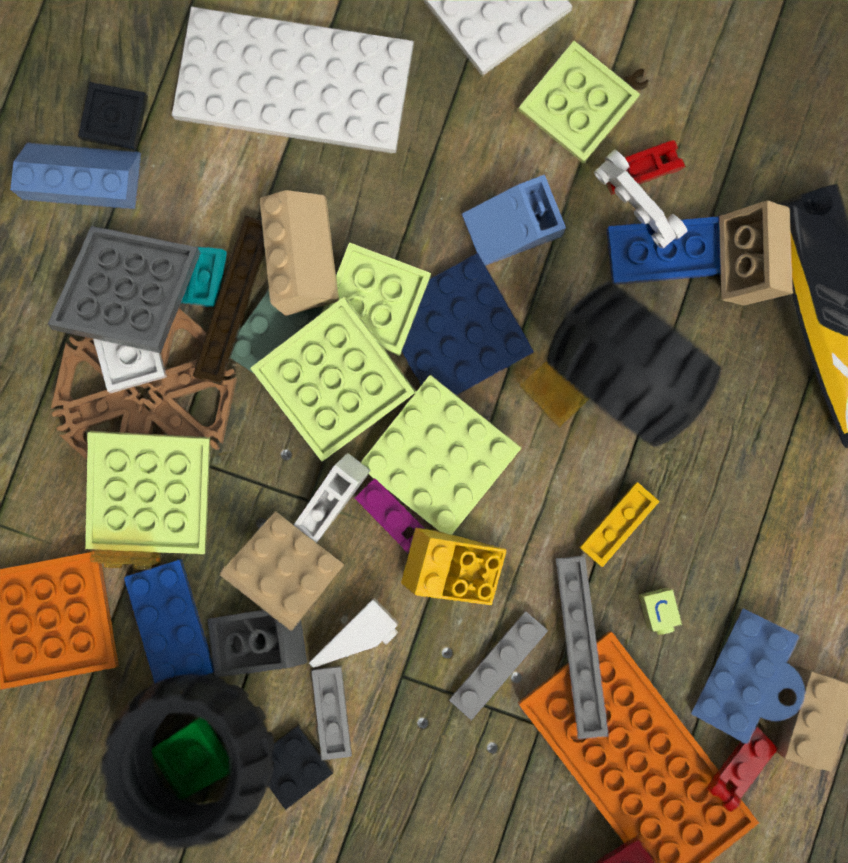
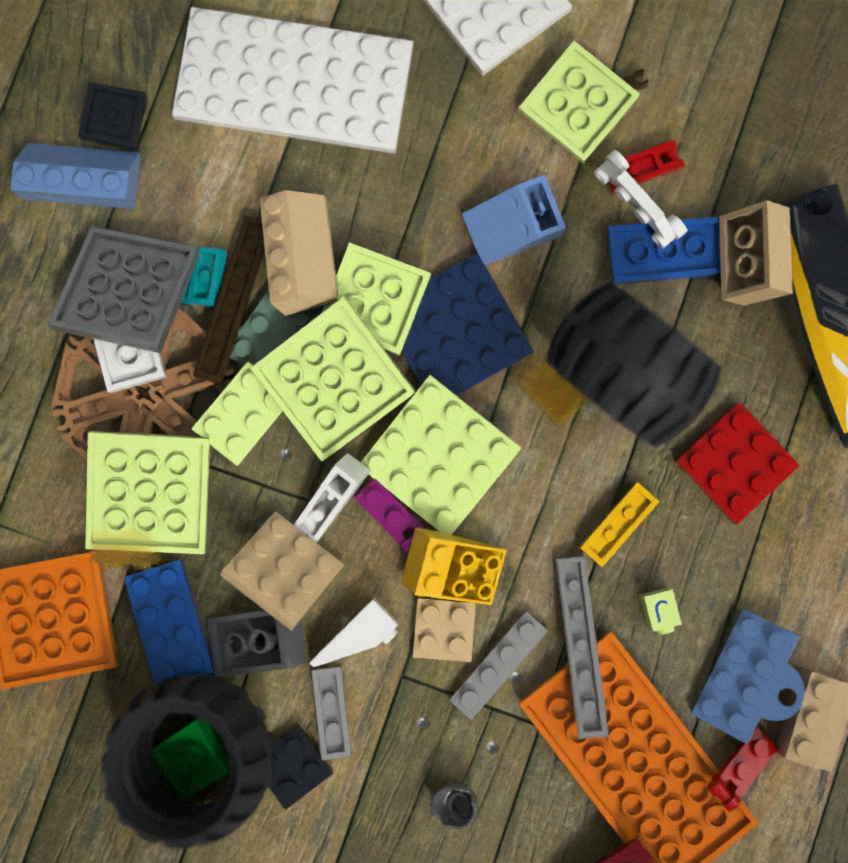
(238, 416): none -> yellowish green plate
(444, 629): none -> tan plate
(455, 805): none -> dark grey hair
(737, 463): none -> red plate

